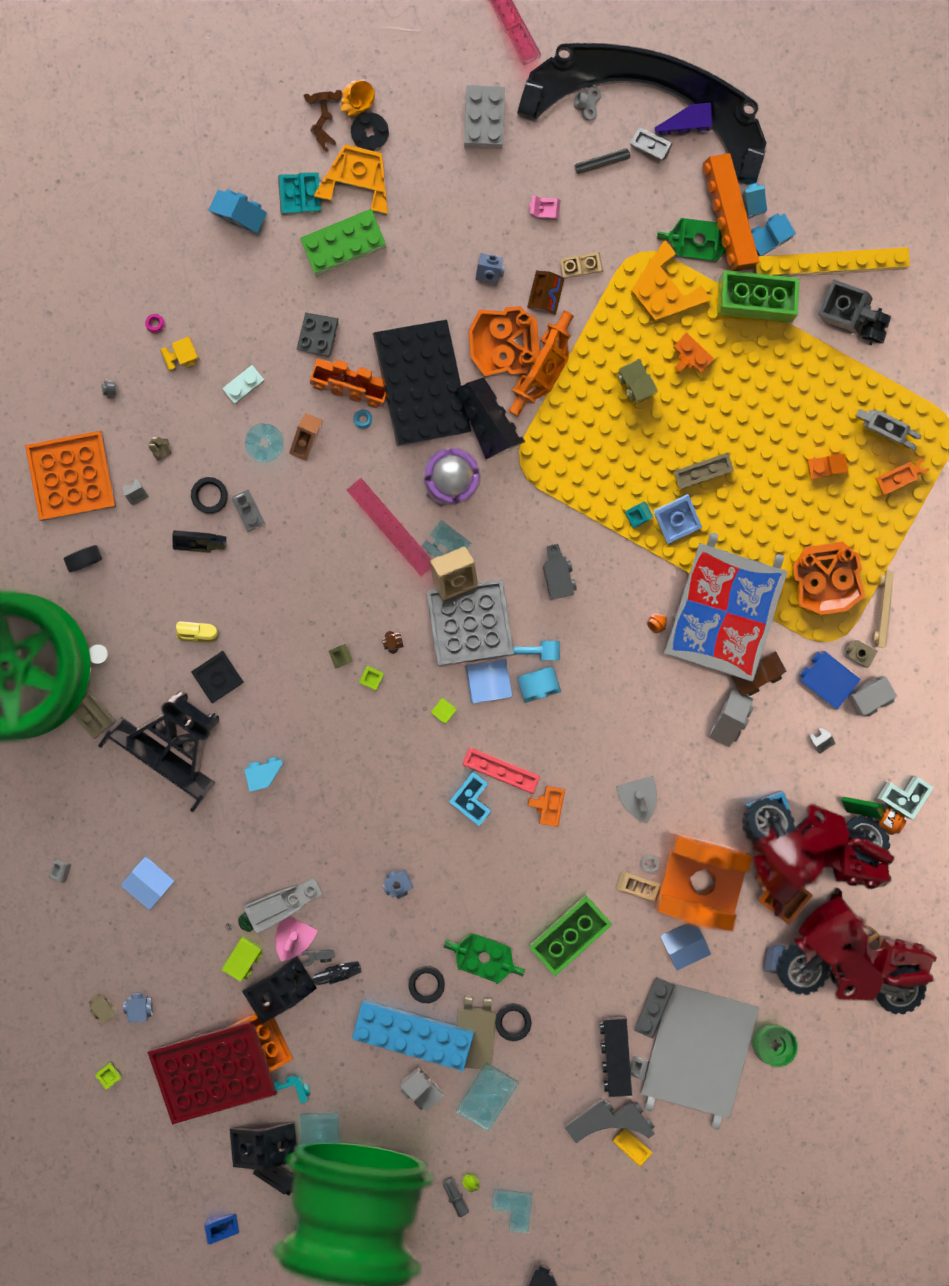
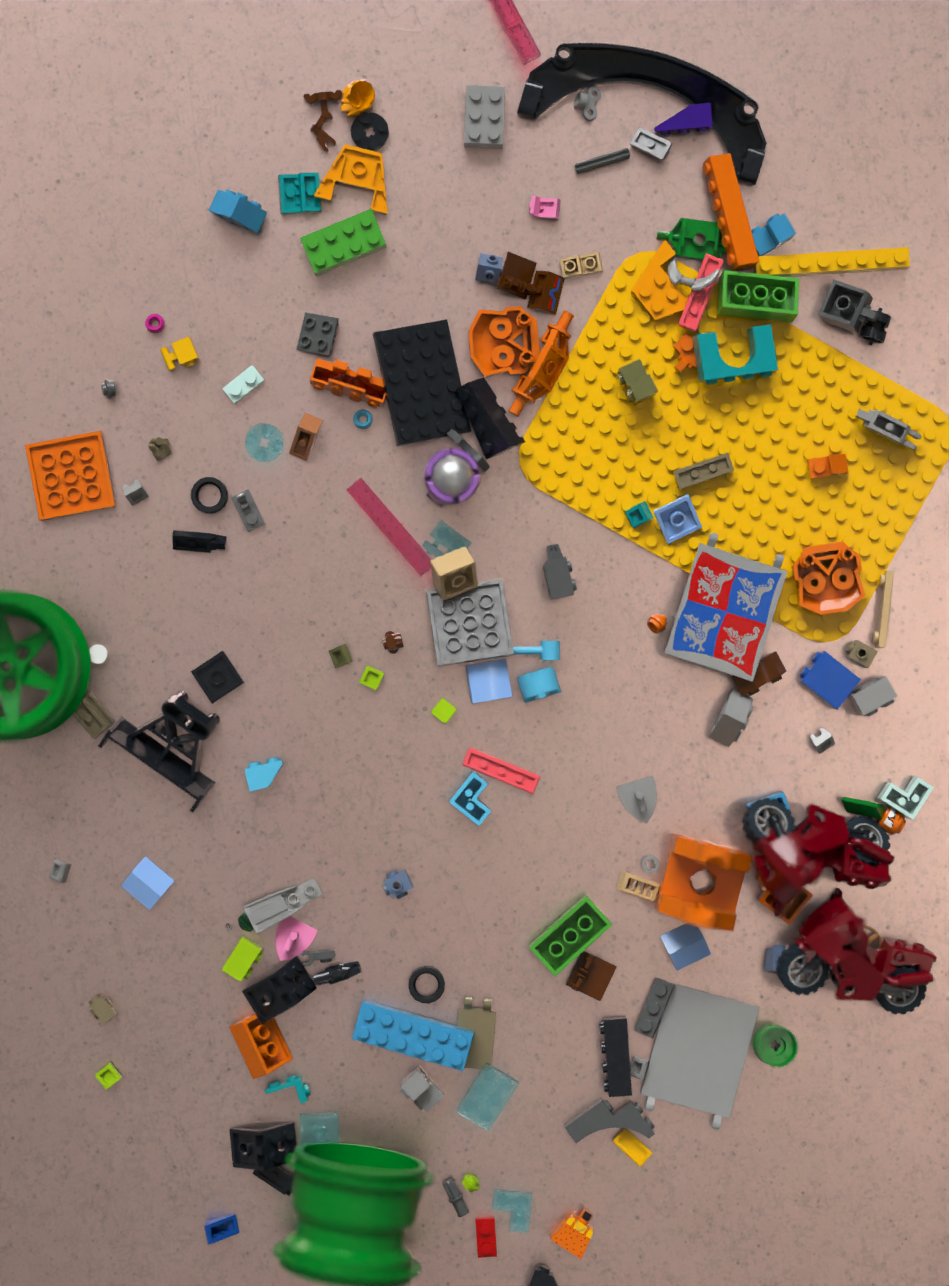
(82, 558): black tyre -> none
(138, 1008): sand blue brick -> none
(196, 632): light yellow arm -> none
(212, 1072): dark red plate -> none
(461, 442): none -> dark grey tile
(486, 1237): none -> red plate
(495, 969): green plate -> none
(510, 1036): black tyre -> none
(517, 276): none -> reddish brown hinge
(549, 805): orange hinge -> none
(574, 1233): none -> orange torso
(591, 975): none -> reddish brown hinge
(696, 284): none -> light grey piece
(698, 299): none -> coral tile
(713, 368): none -> teal arch
(754, 200): medium azure slope -> none
(900, 476): orange plate -> none

